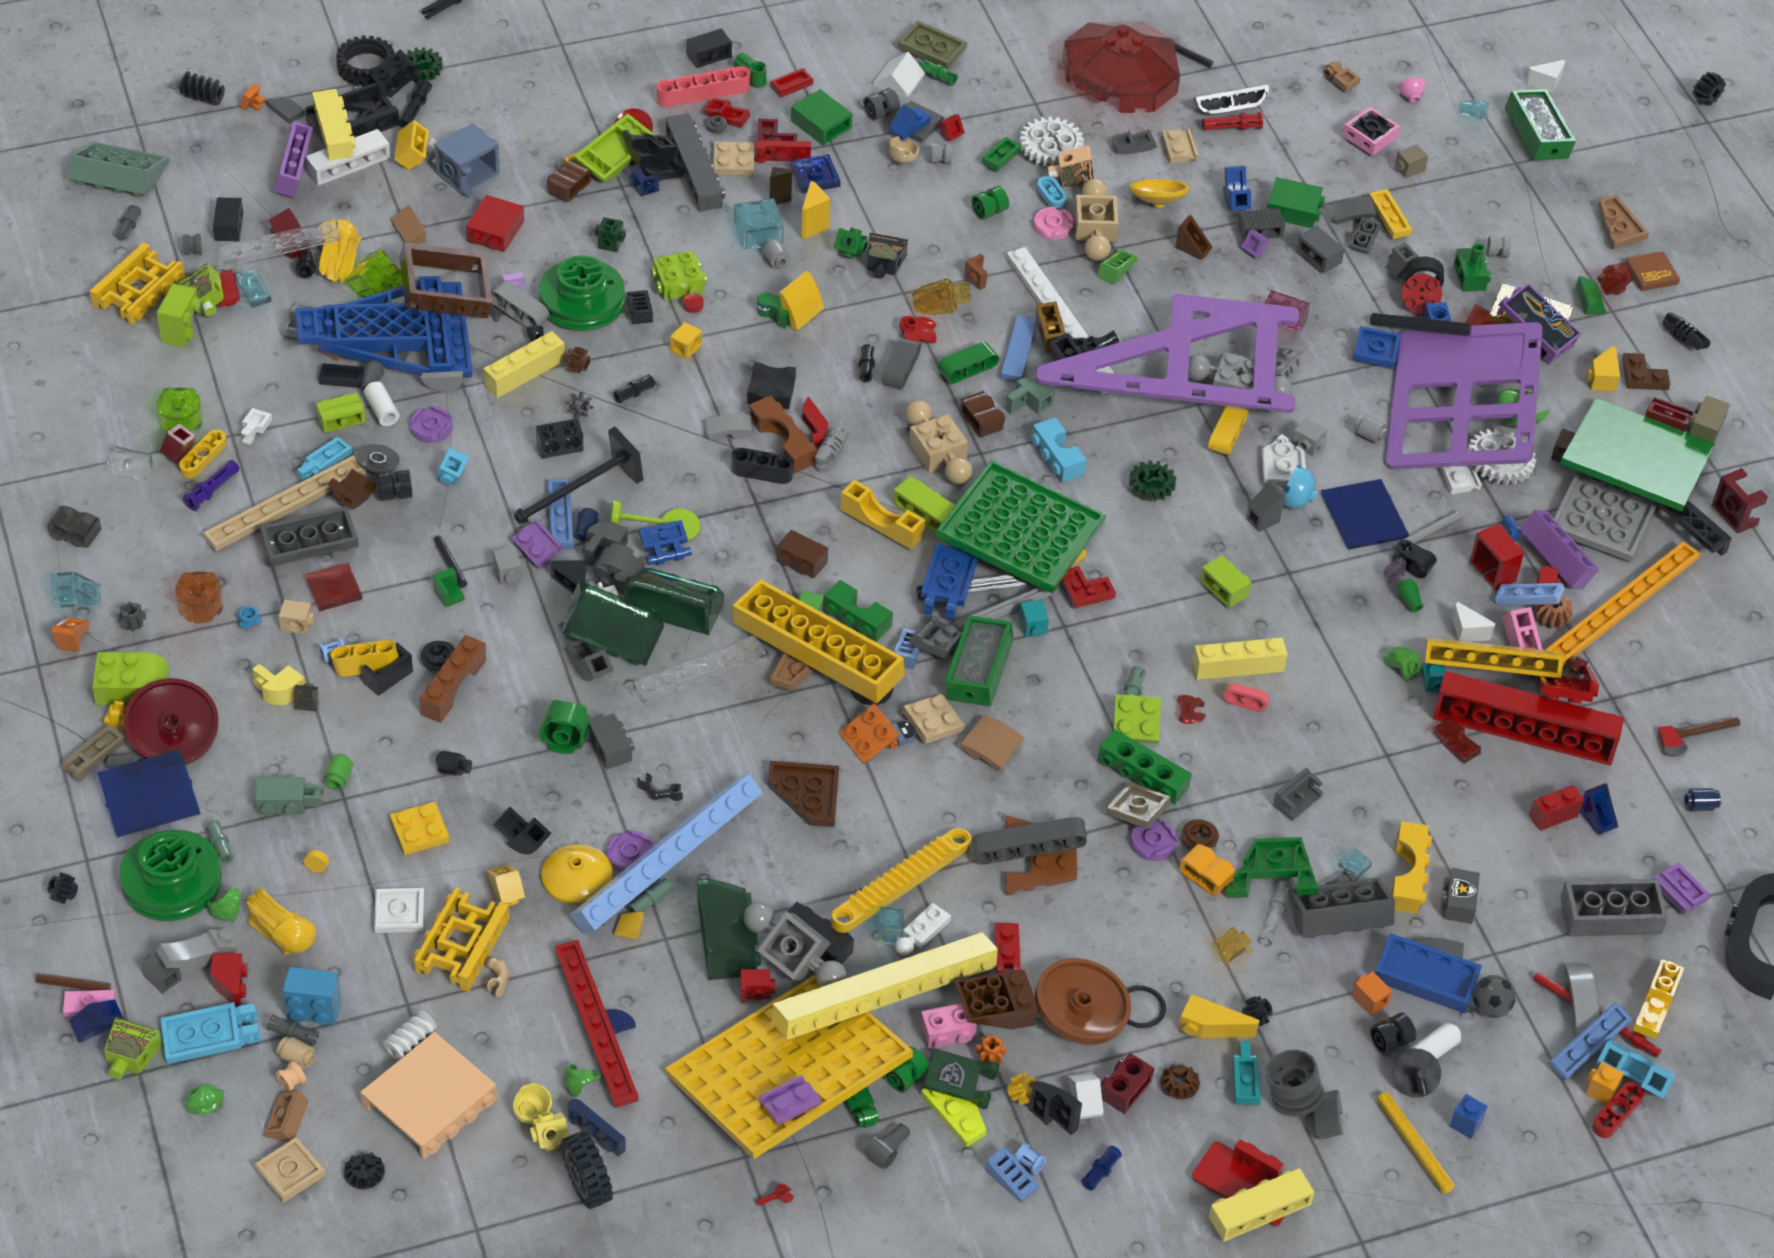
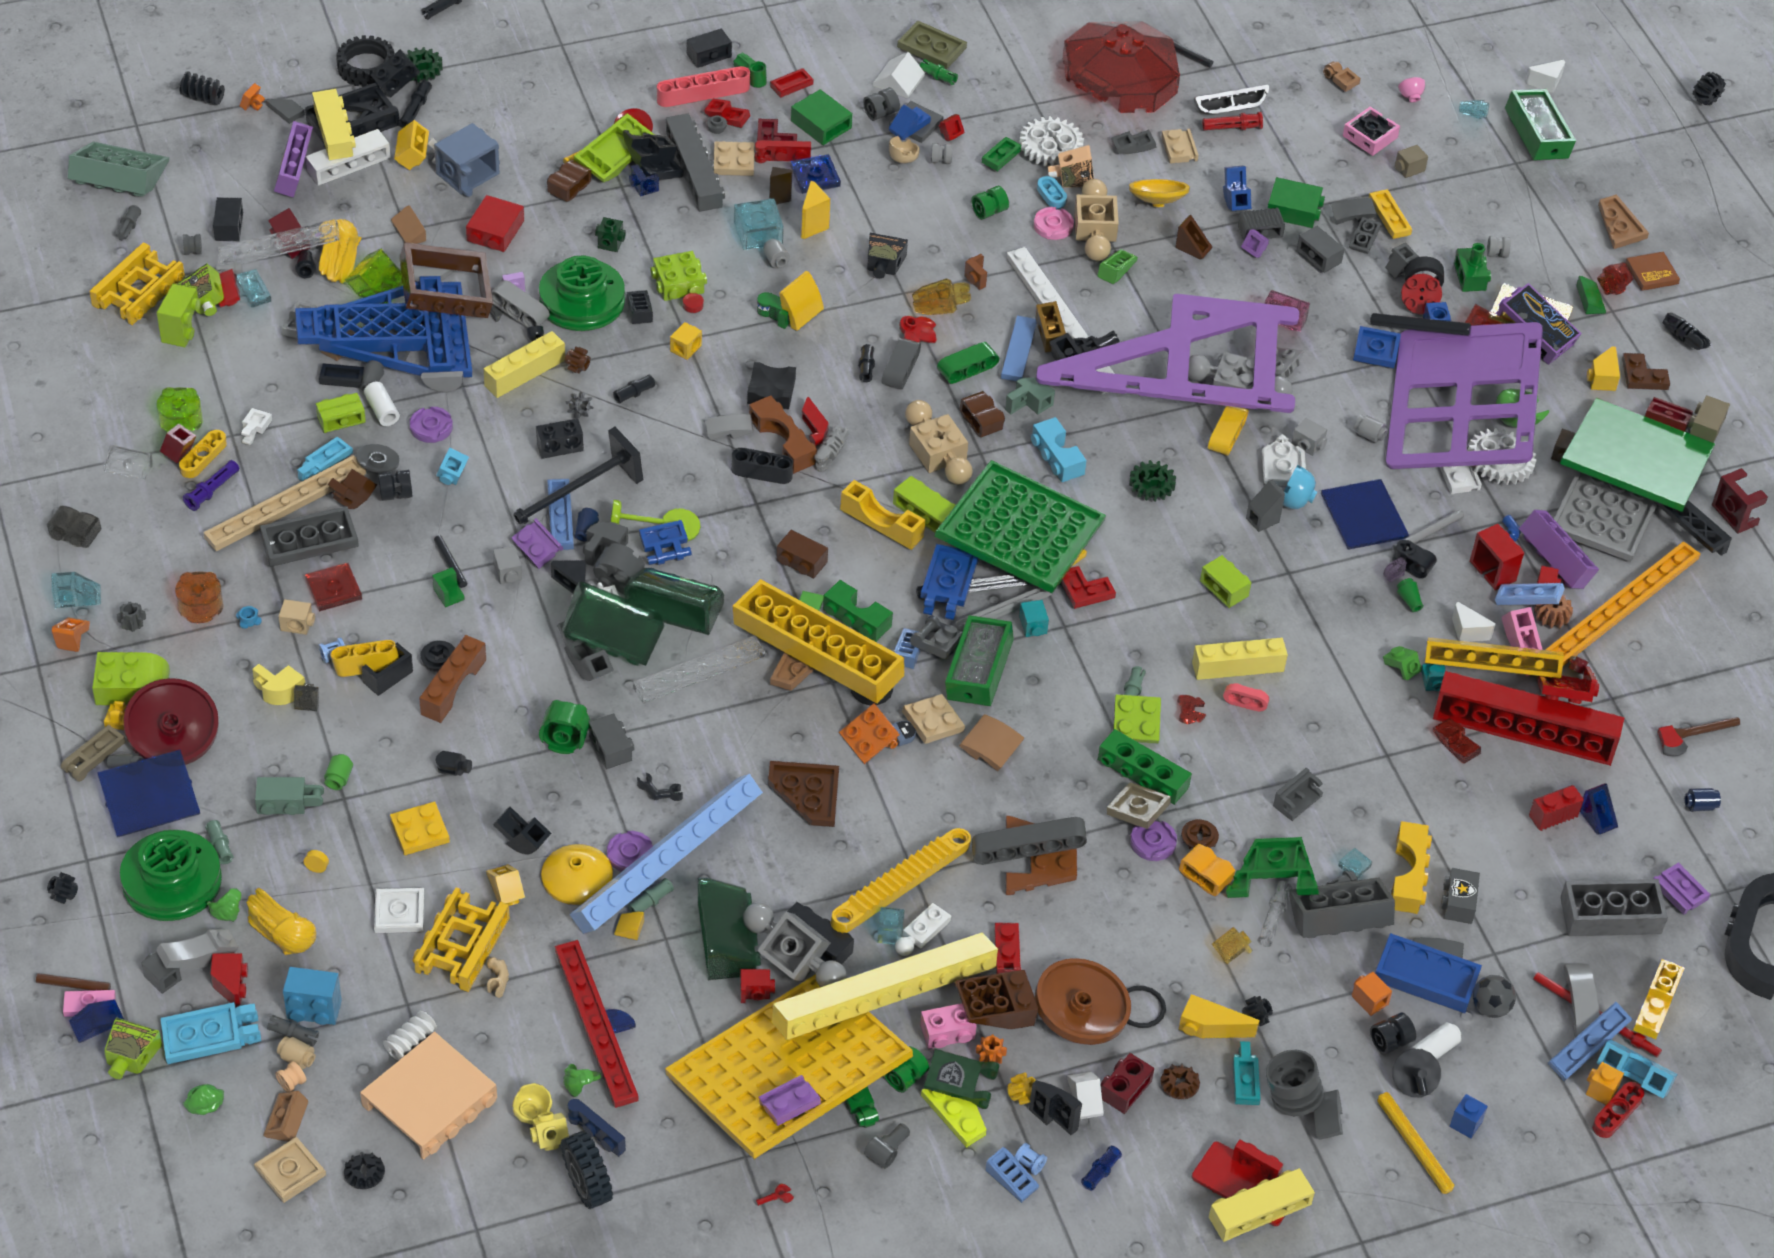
(851, 242): green brick -> none

